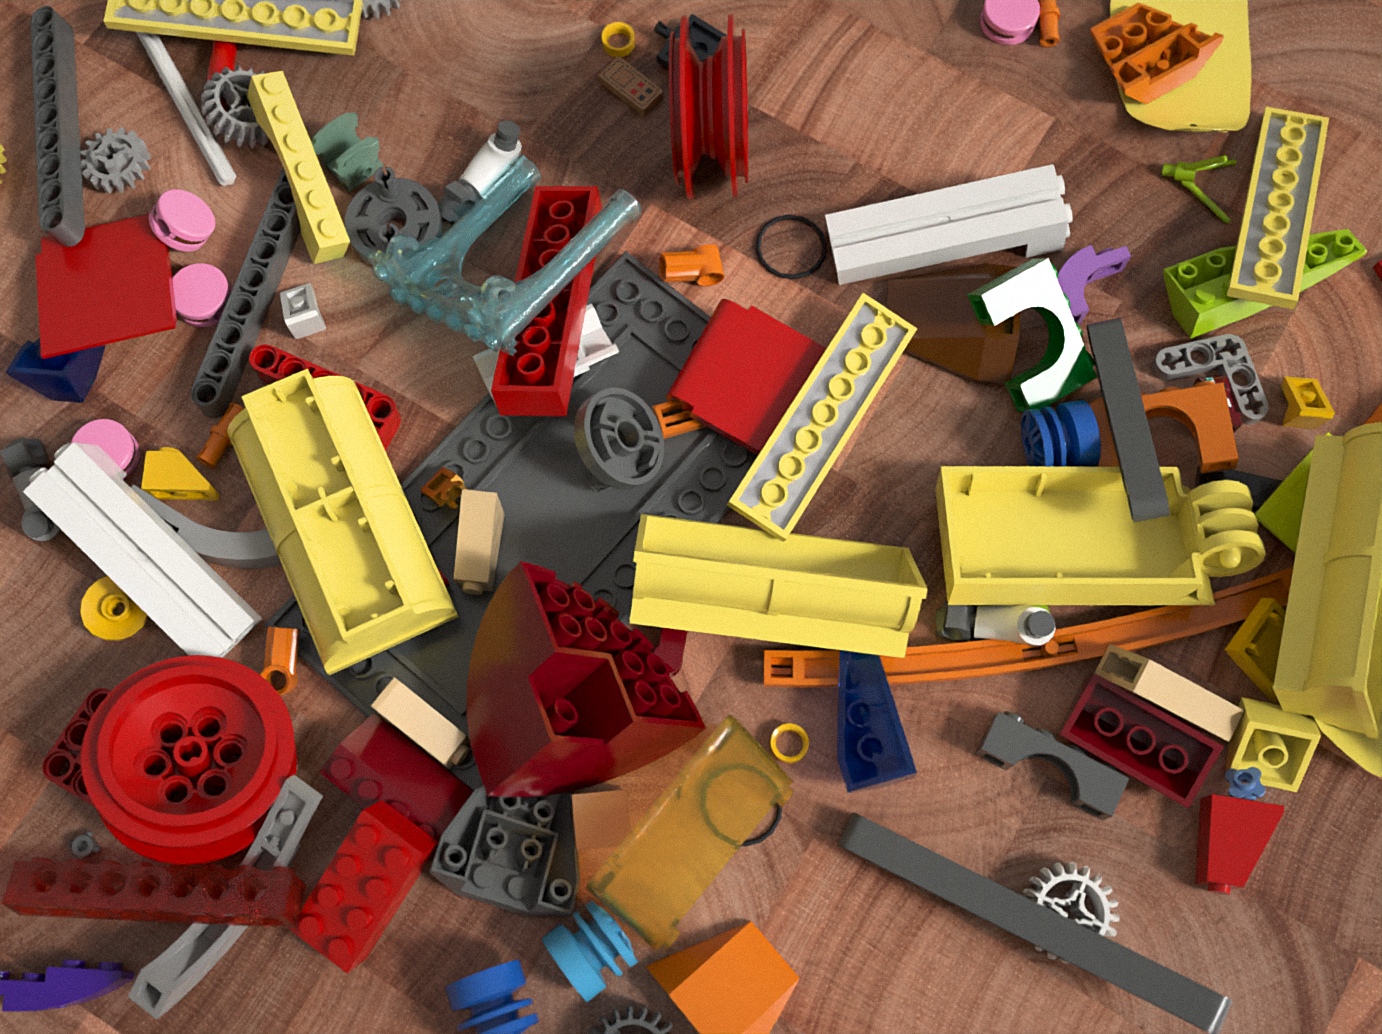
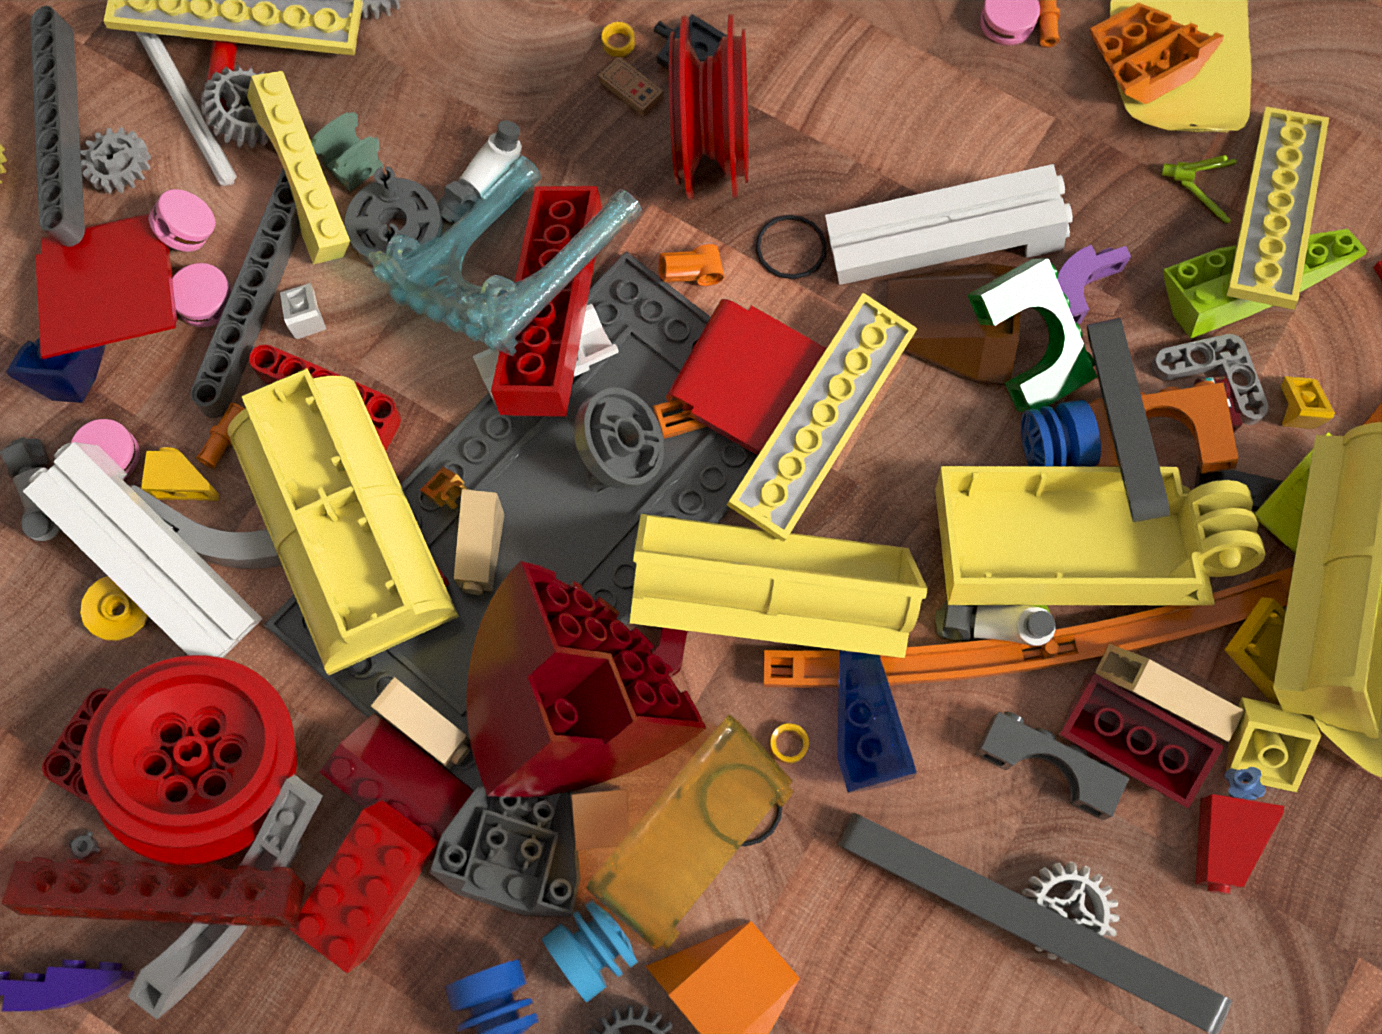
(282, 655): orange piece -> none

